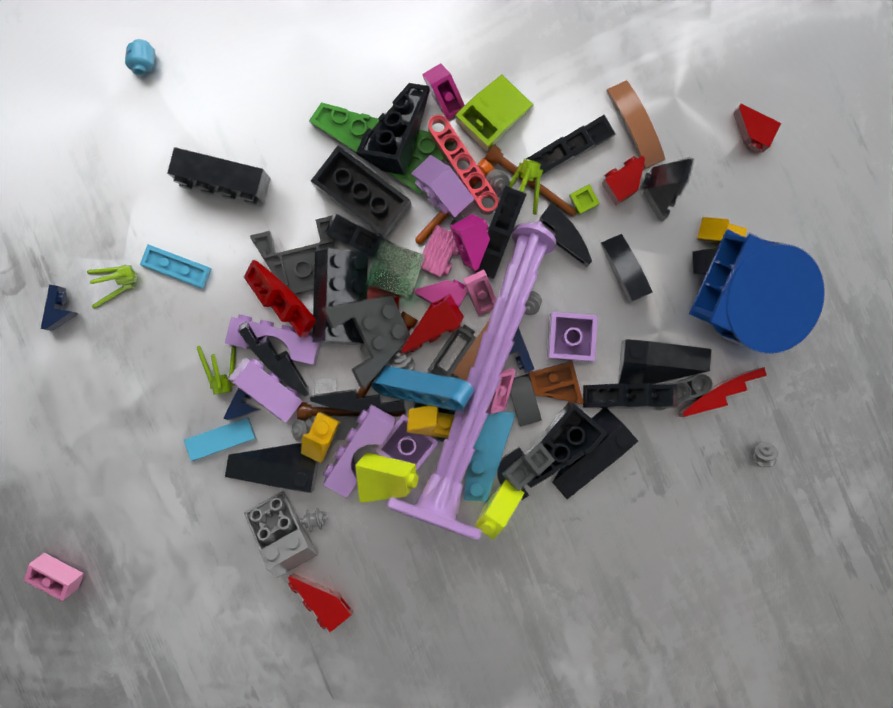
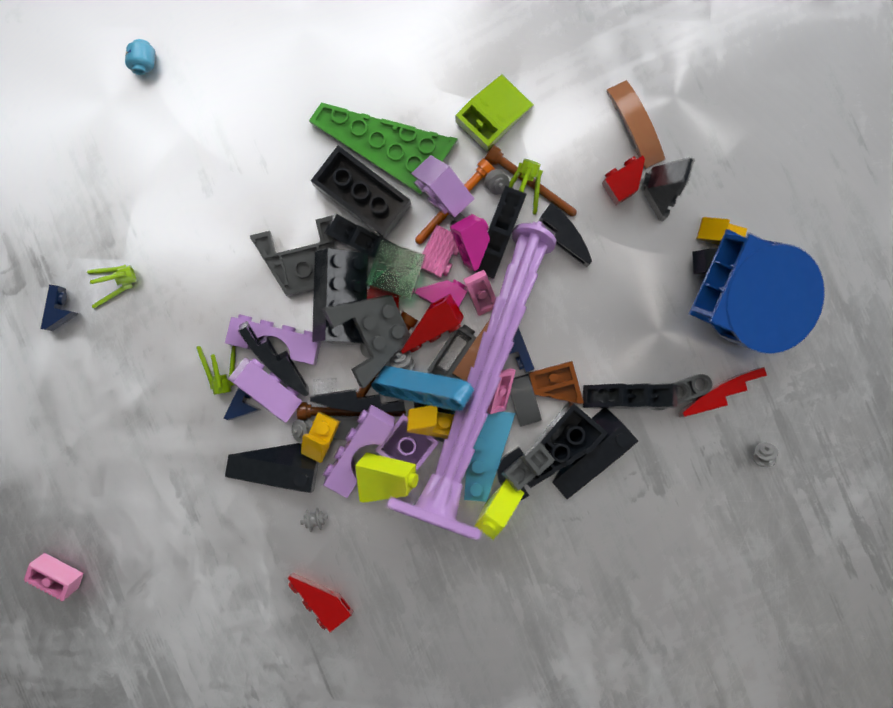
(175, 266): medium azure tile -> none
(218, 175): black brick -> none
(219, 439): medium azure tile -> none
(278, 296): red slope -> none
(279, 535): light grey slope -> none
(395, 135): black wedge -> none
(444, 90): dark pink slope -> none
(457, 155): coral beam -> none
(533, 303): light grey wheel -> none
(572, 337): lavender brick -> none
(573, 144): black slope -> none
(584, 199): lime plate -> none
(626, 268): black slope -> none
(660, 362): black wedge -> none
(755, 128): red slope -> none

